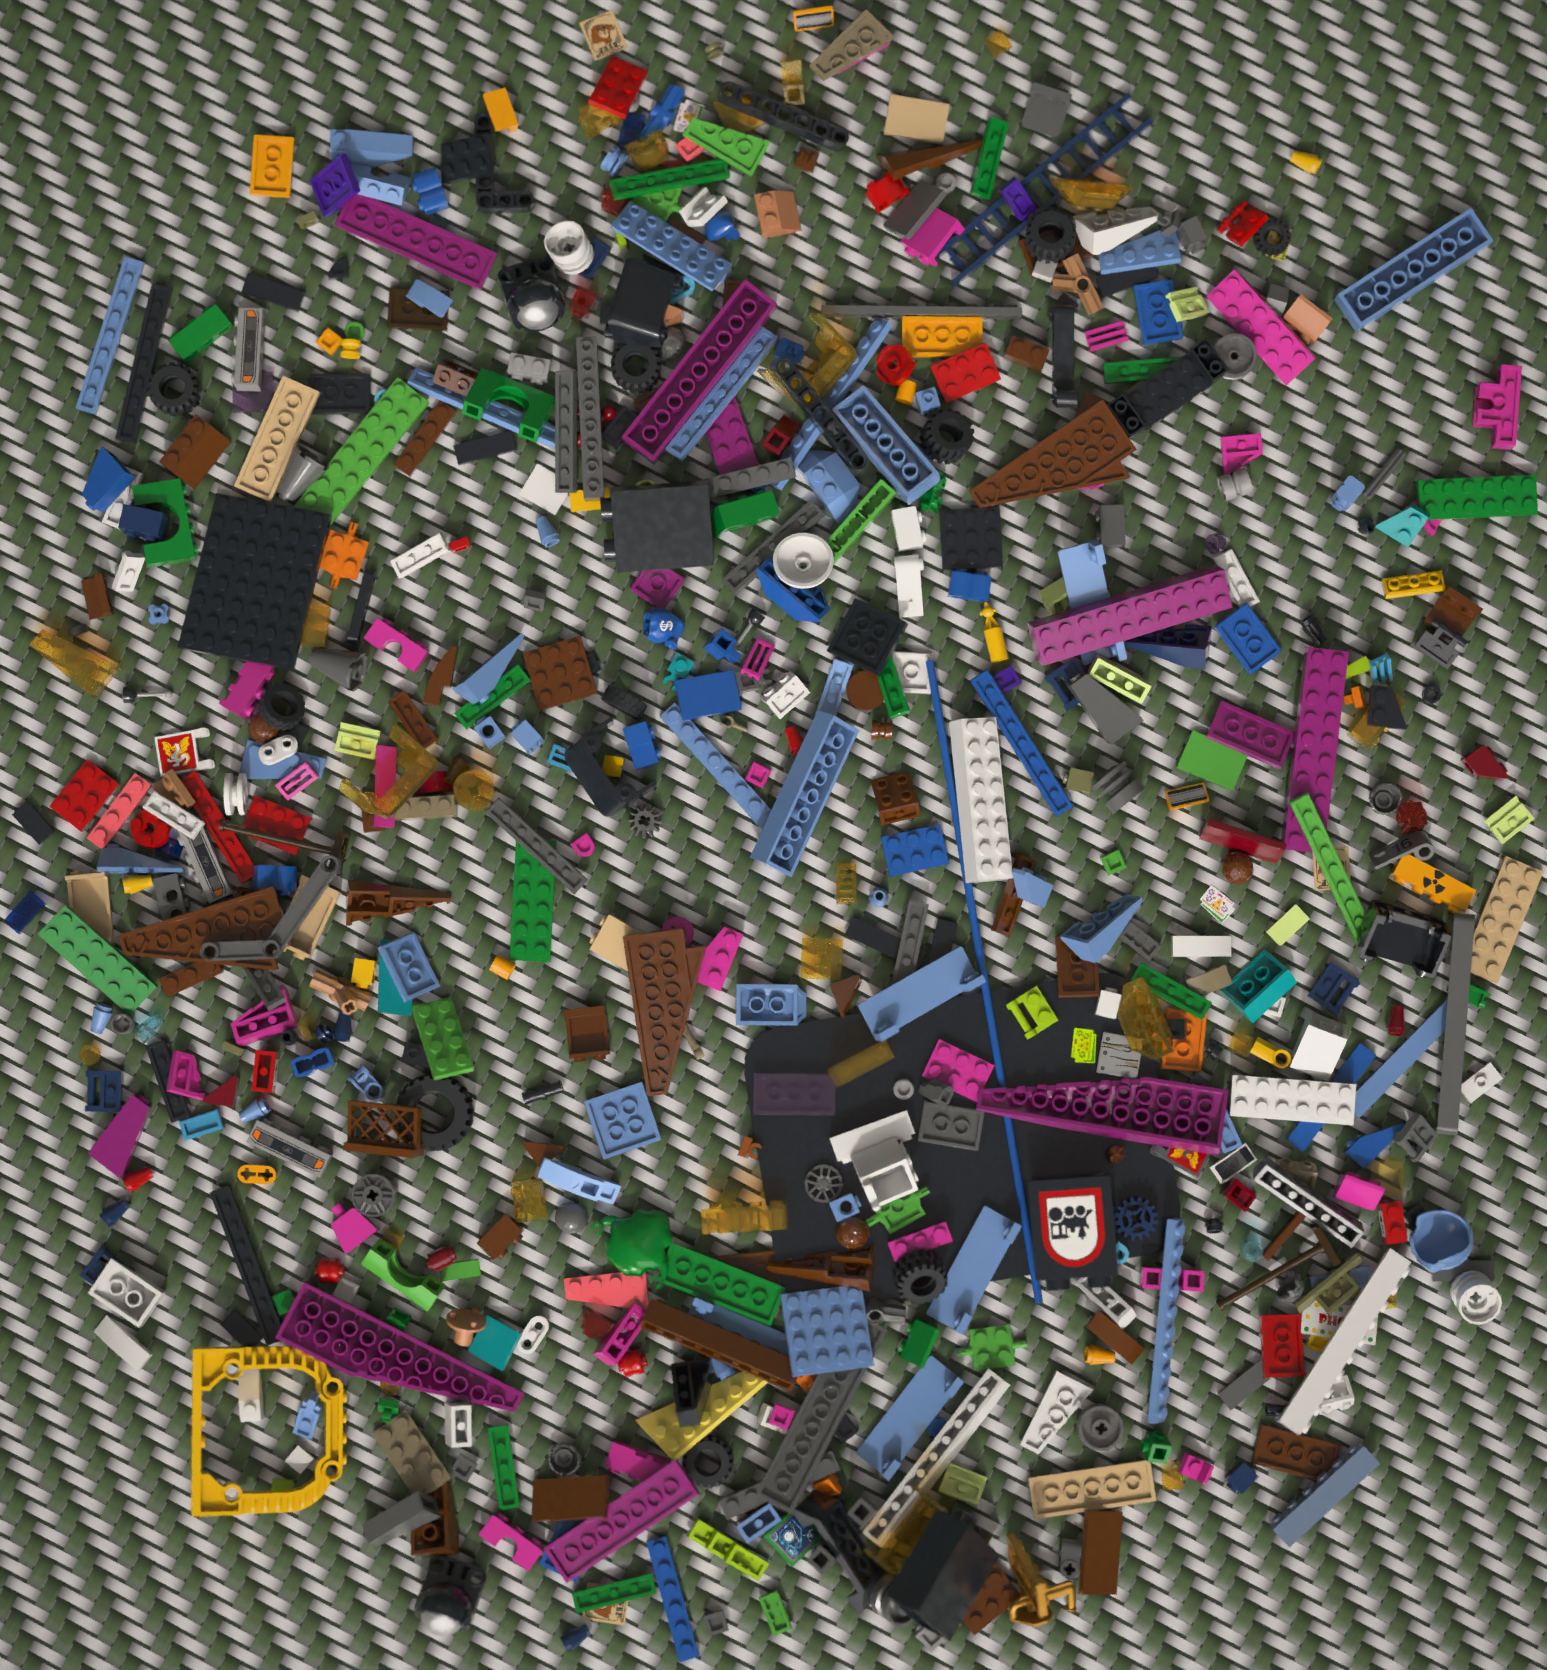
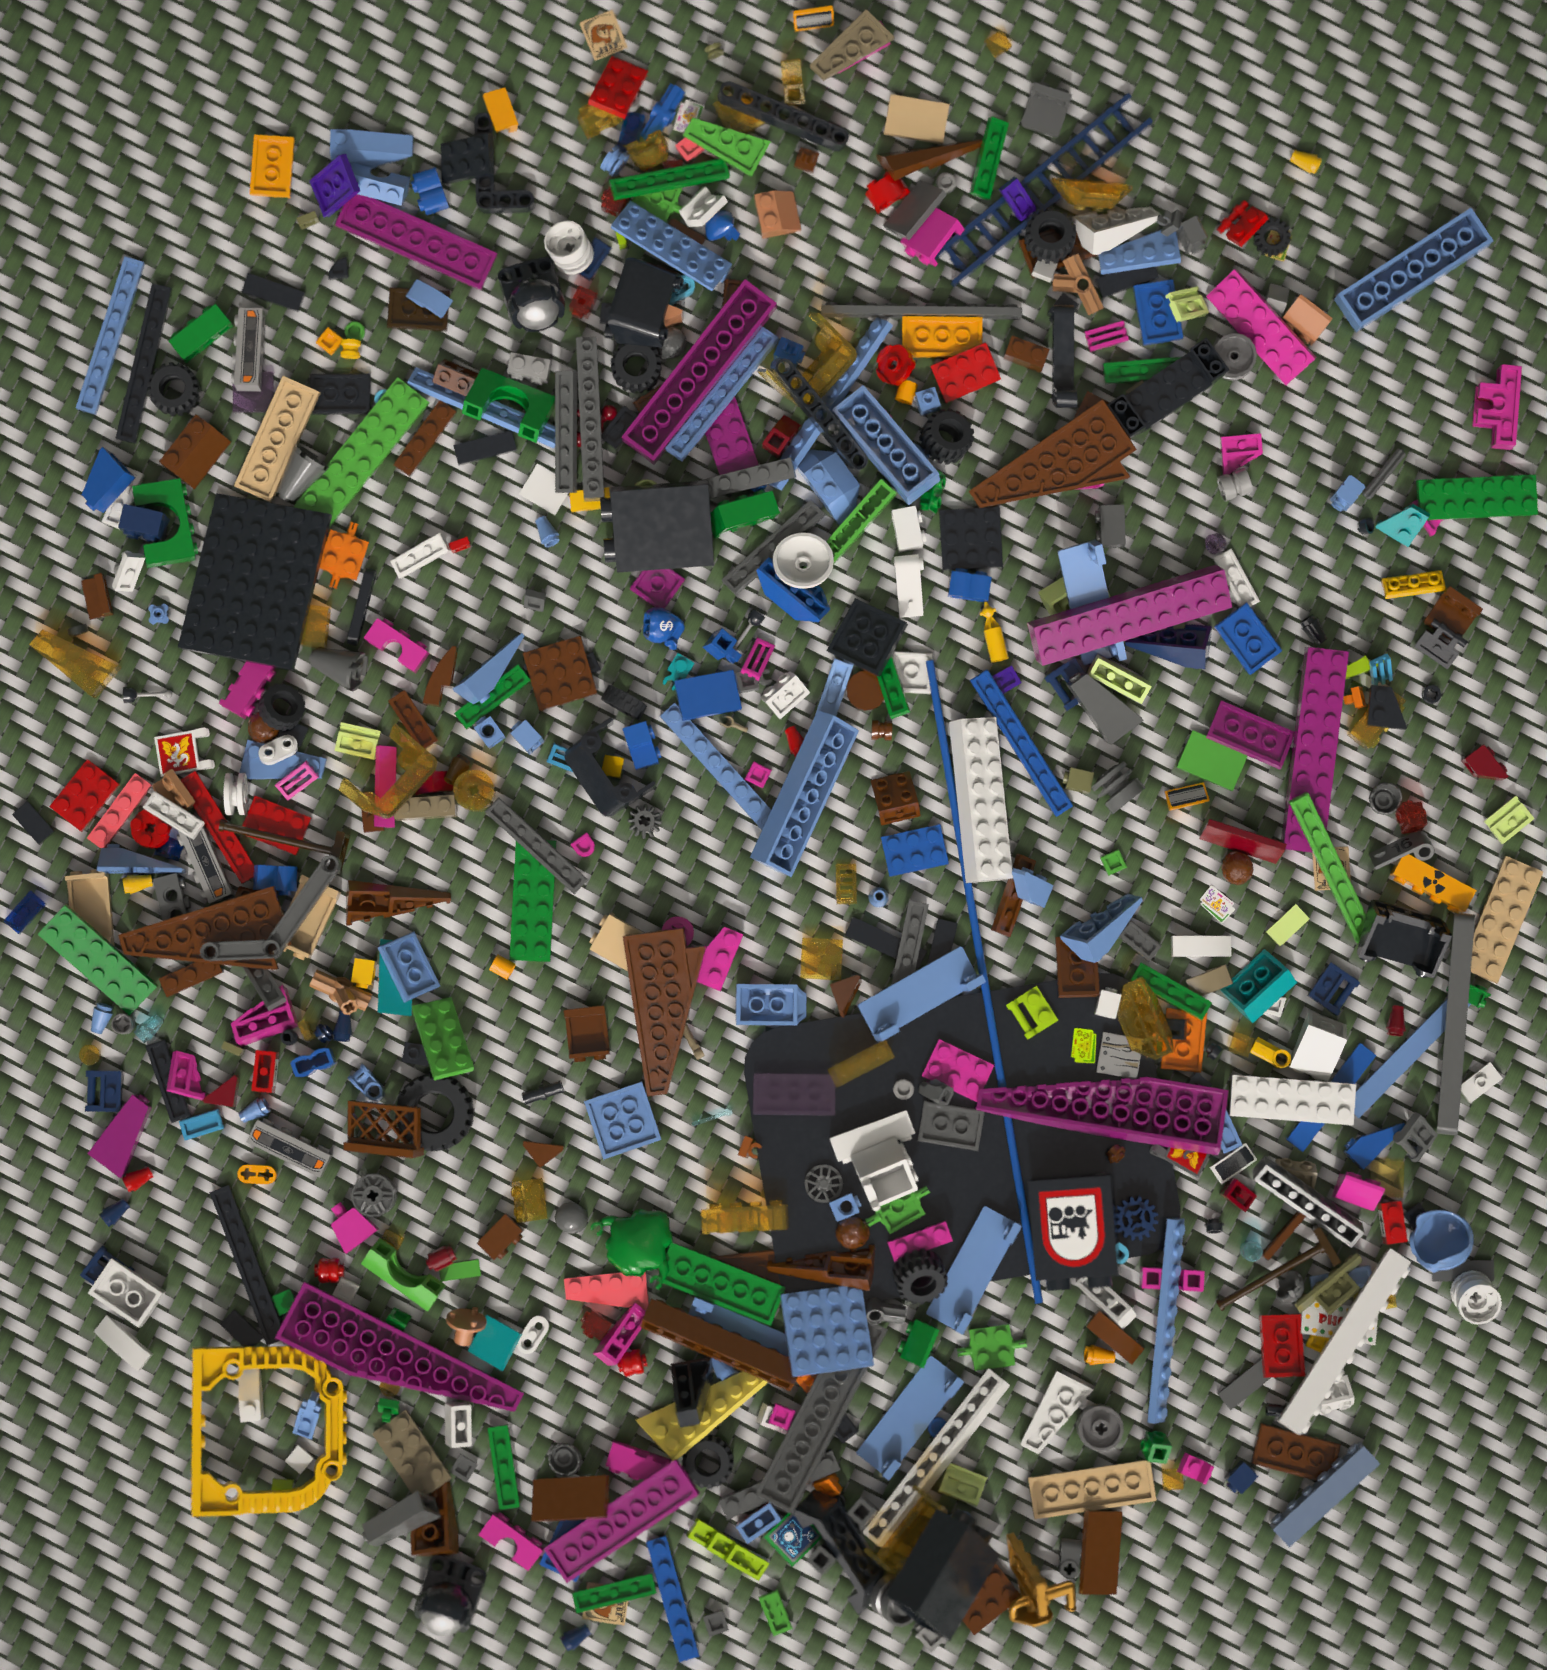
(577, 1181): light blue slope -> none
(728, 1112): none -> clear light blue hinge

